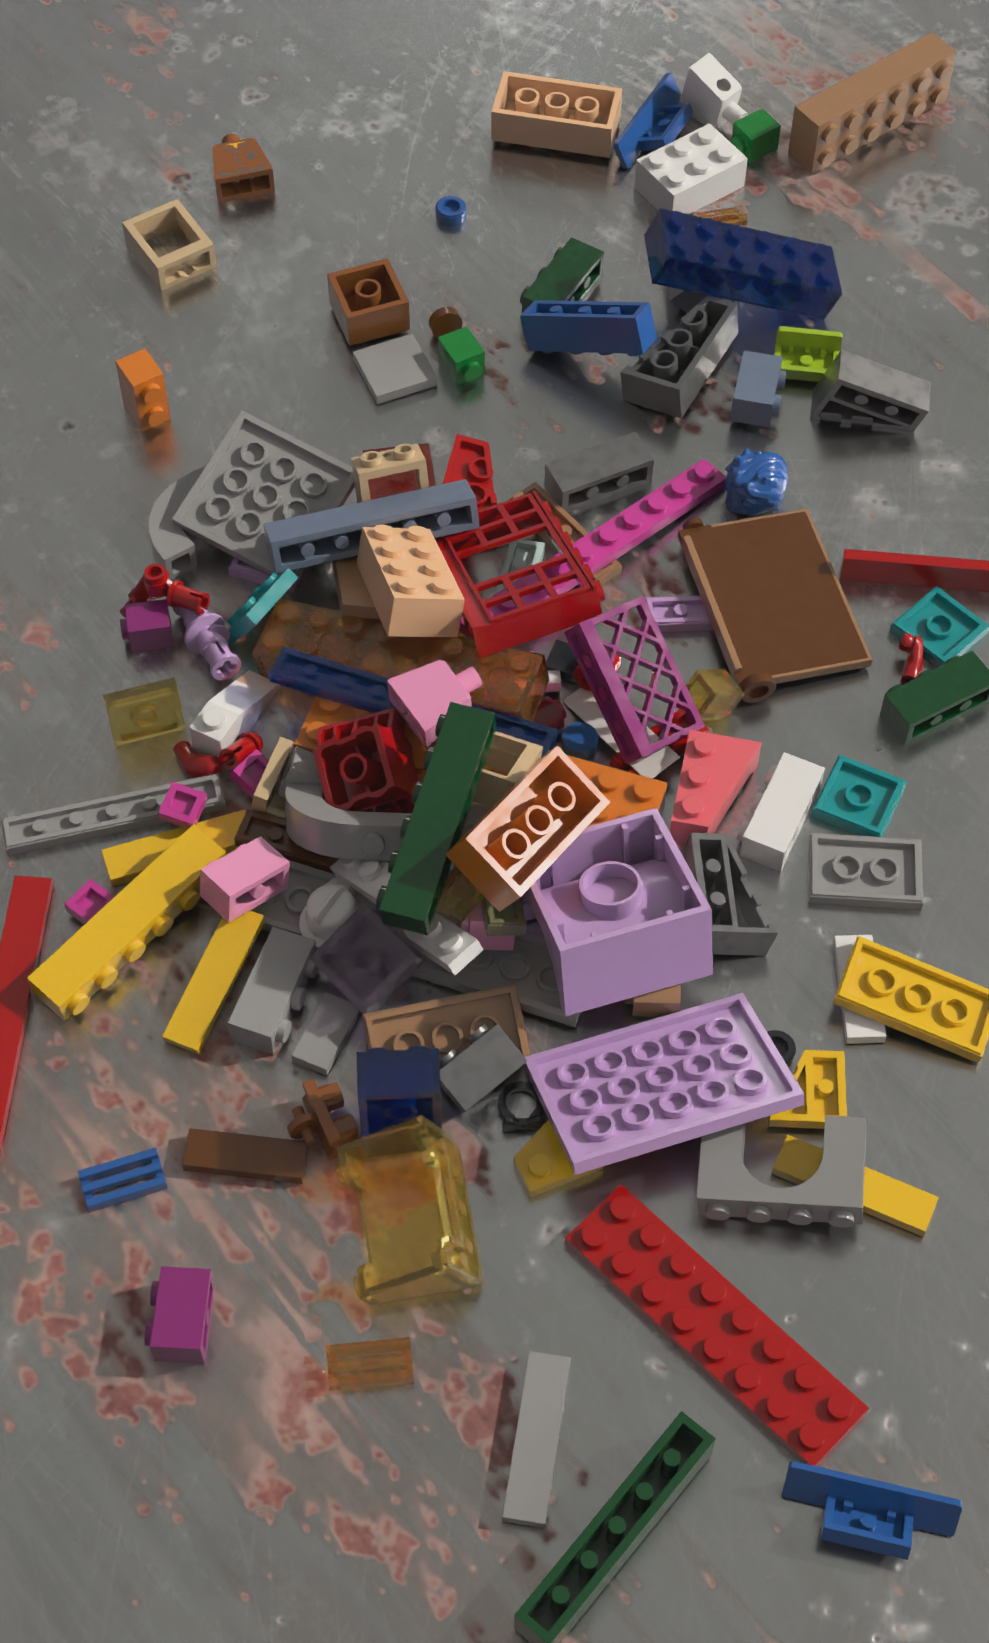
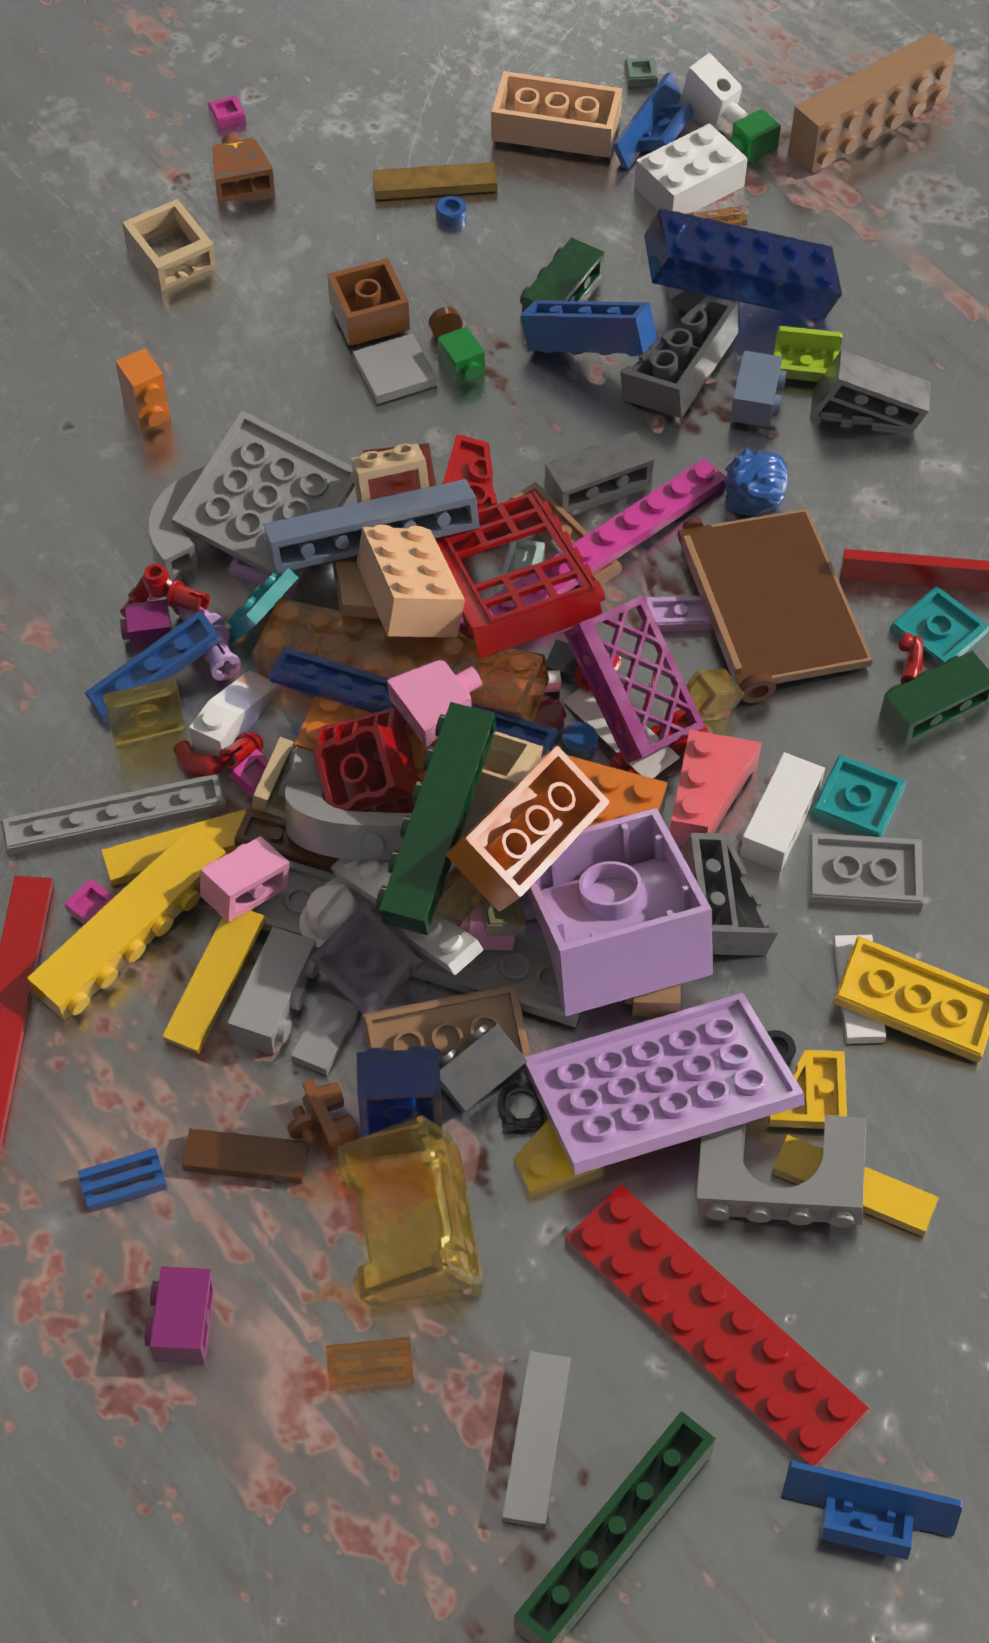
(159, 660): none -> blue tile
(182, 805): dark pink plate -> none
(227, 112): none -> dark pink tile
(434, 180): none -> pearl gold tile
(641, 72): none -> sand green tile

